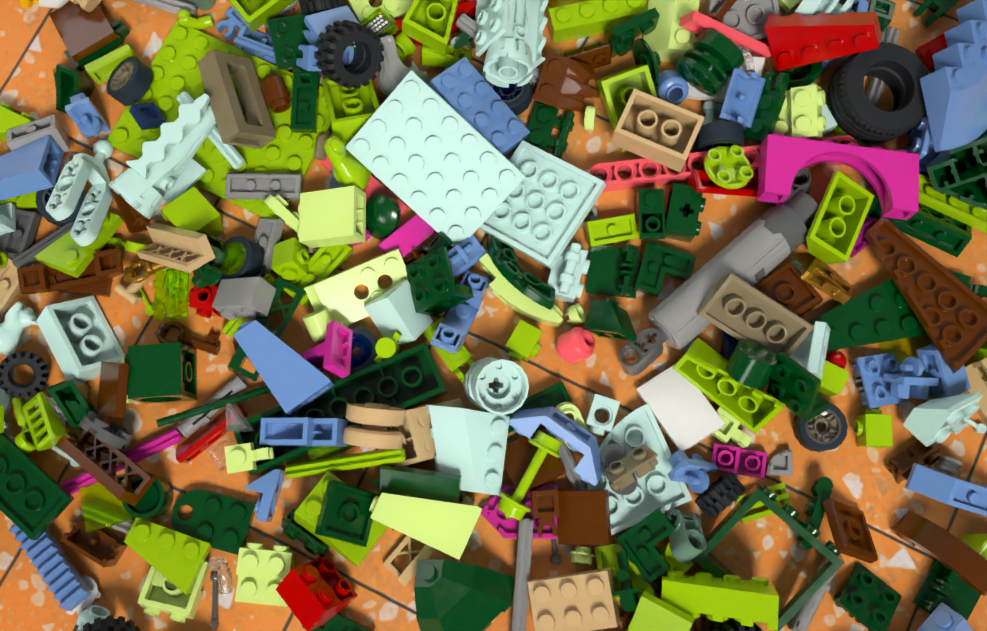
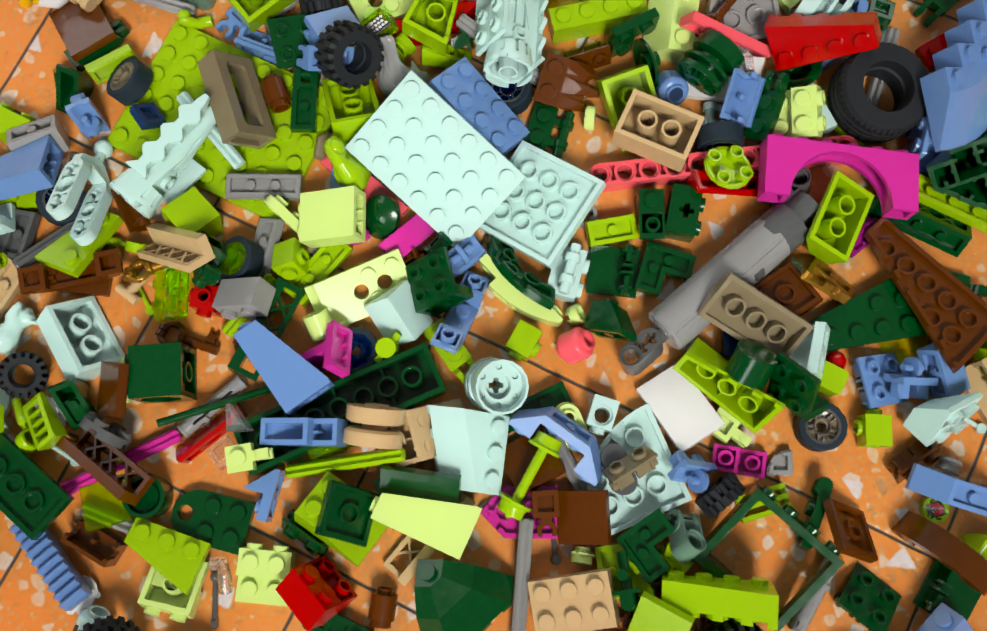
(382, 607): none -> reddish brown brick
(933, 510): none -> tile

